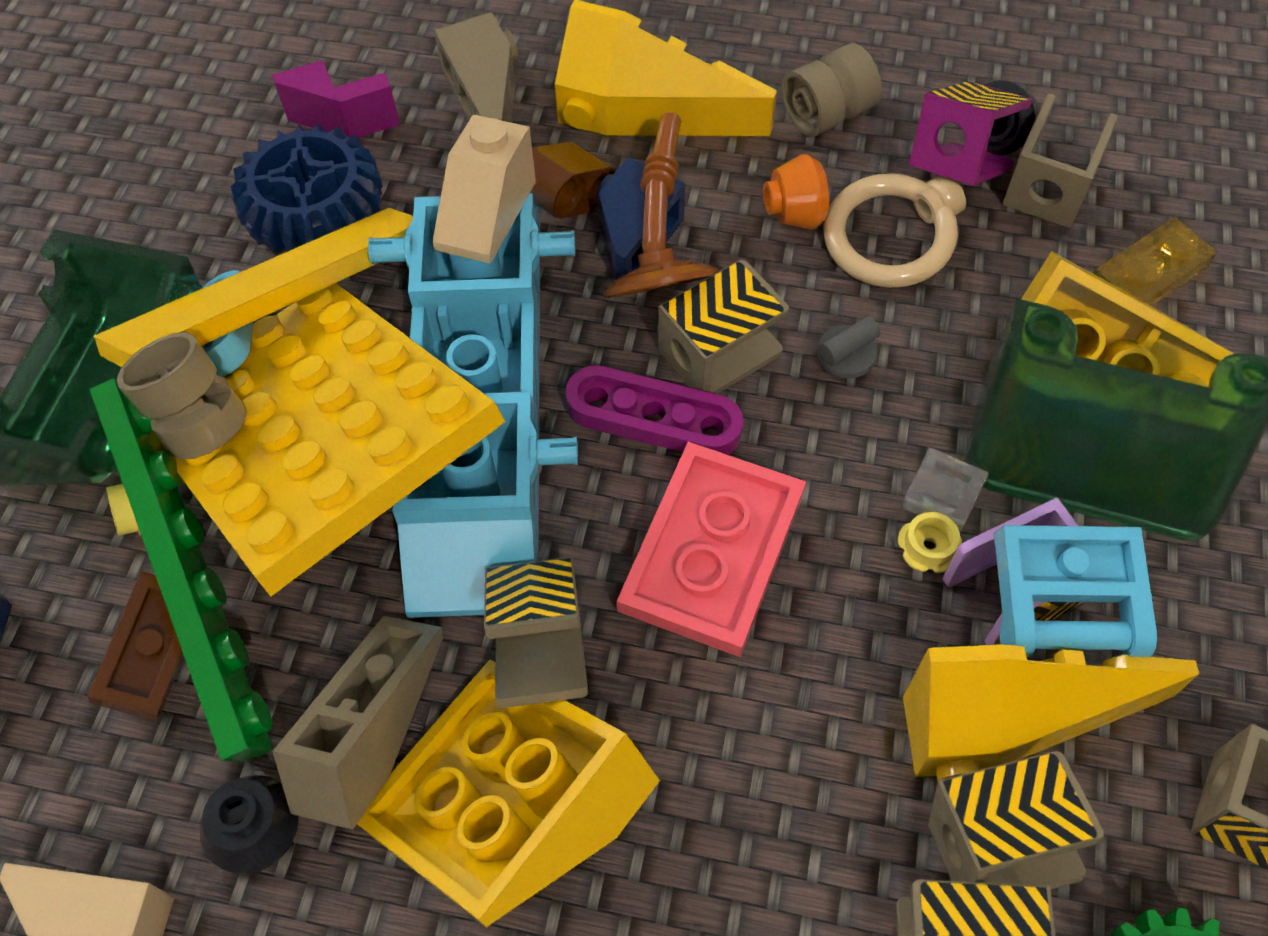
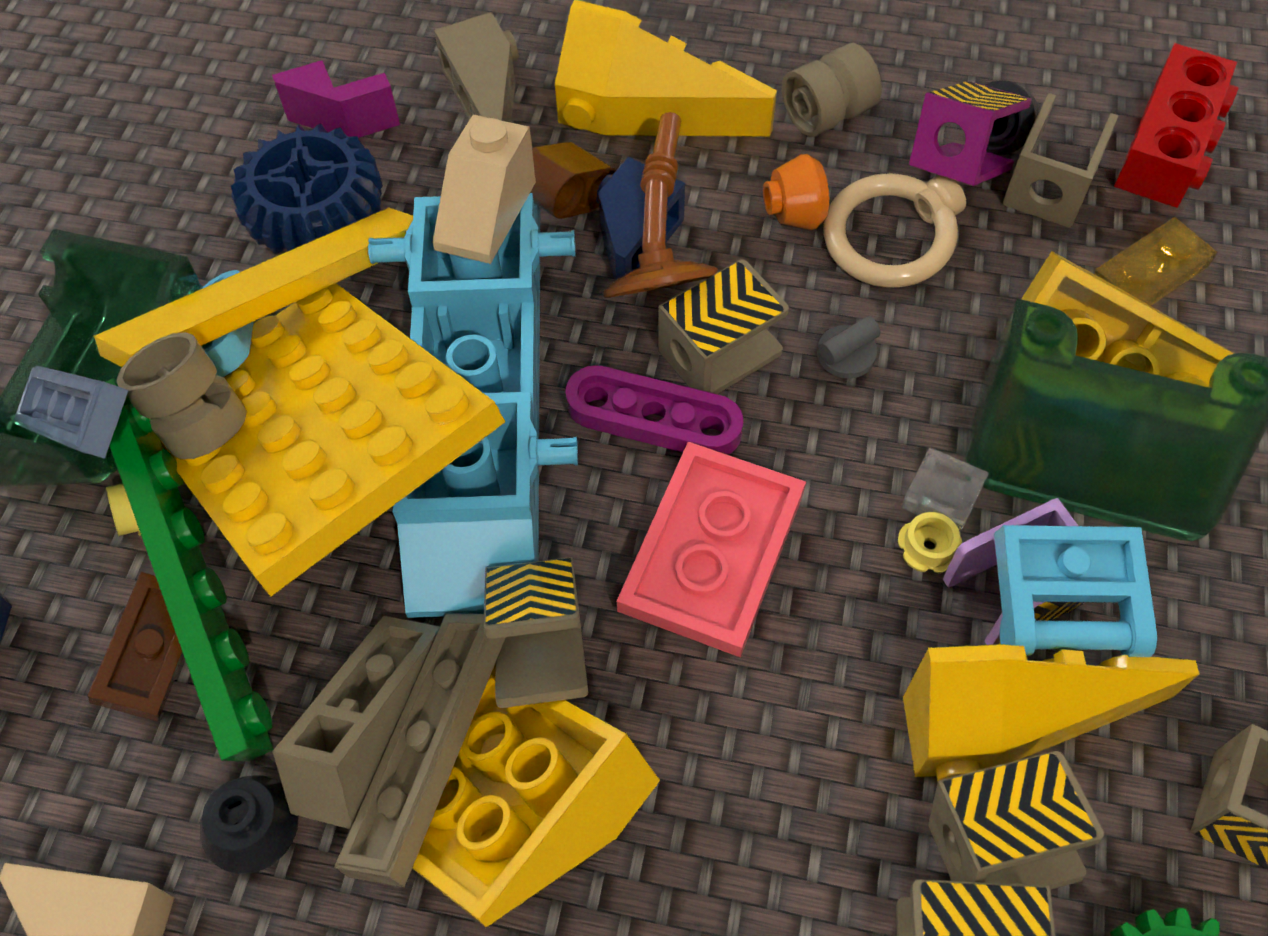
(71, 409): none -> sand blue tile
(420, 753): none -> dark tan tile
(1179, 126): none -> red brick

